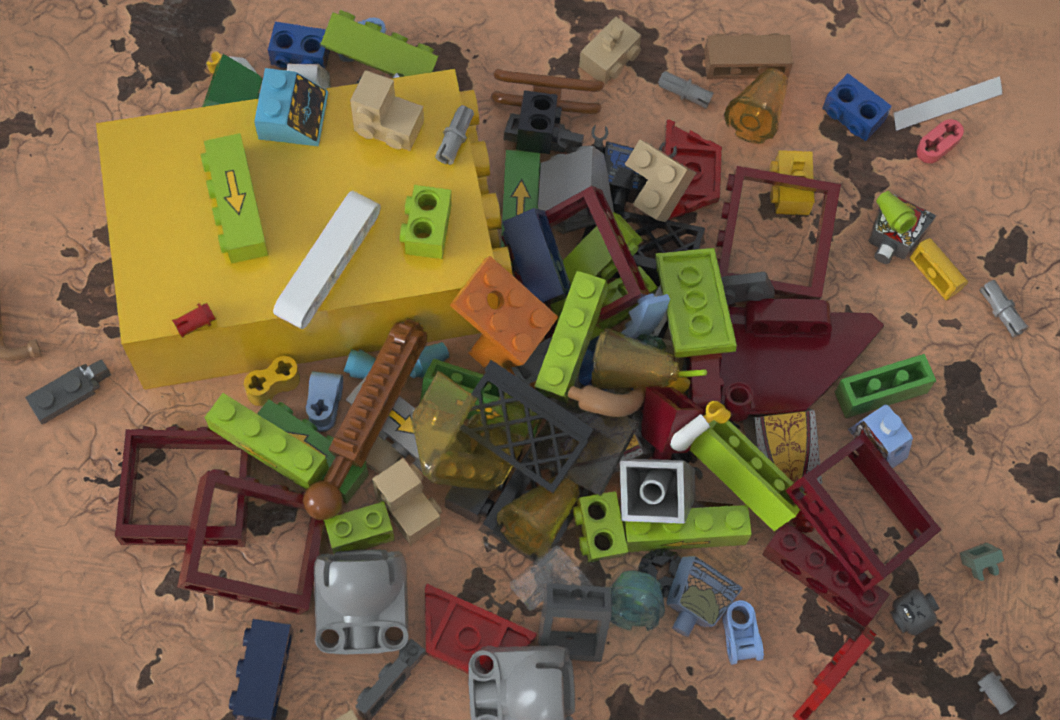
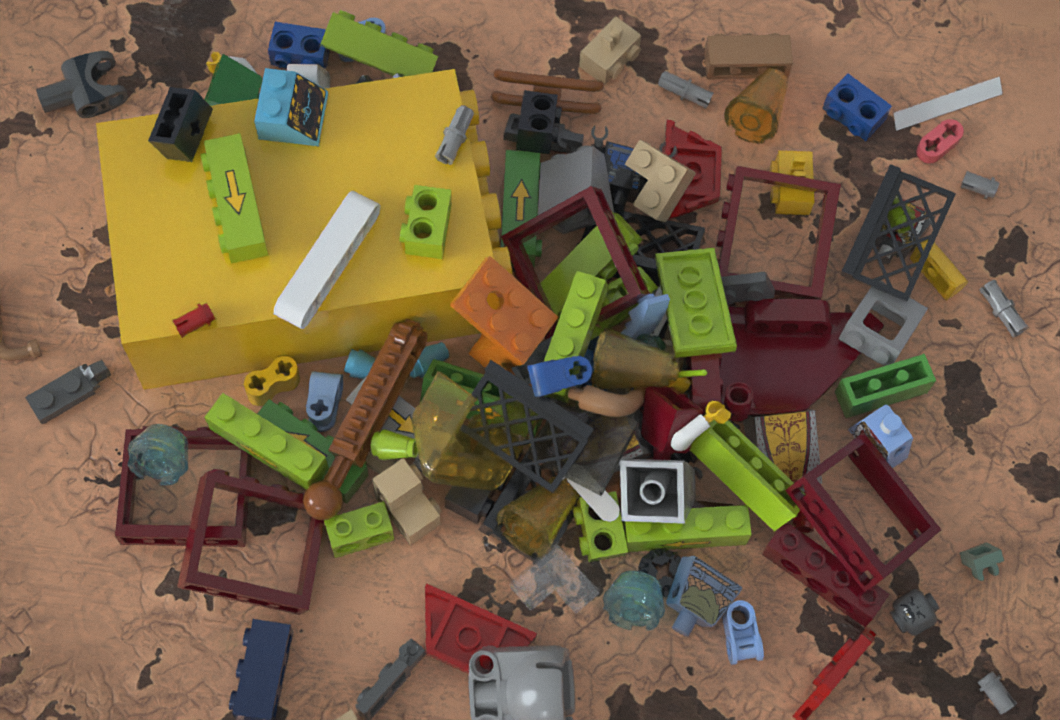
(82, 87): none -> dark grey connector
(159, 453): none -> clear light blue cone
(180, 124): none -> black brick
(360, 599): light grey piece -> none
(382, 114): tan brick -> none
(393, 445): none -> lime cone
(537, 256): dark blue brick -> none
(554, 375): none -> blue piece
(593, 605): dark grey window -> none
(602, 505): none -> white sticker
(869, 342): none -> light grey window
(874, 221): none -> black fence
(980, 184): none -> light grey pin

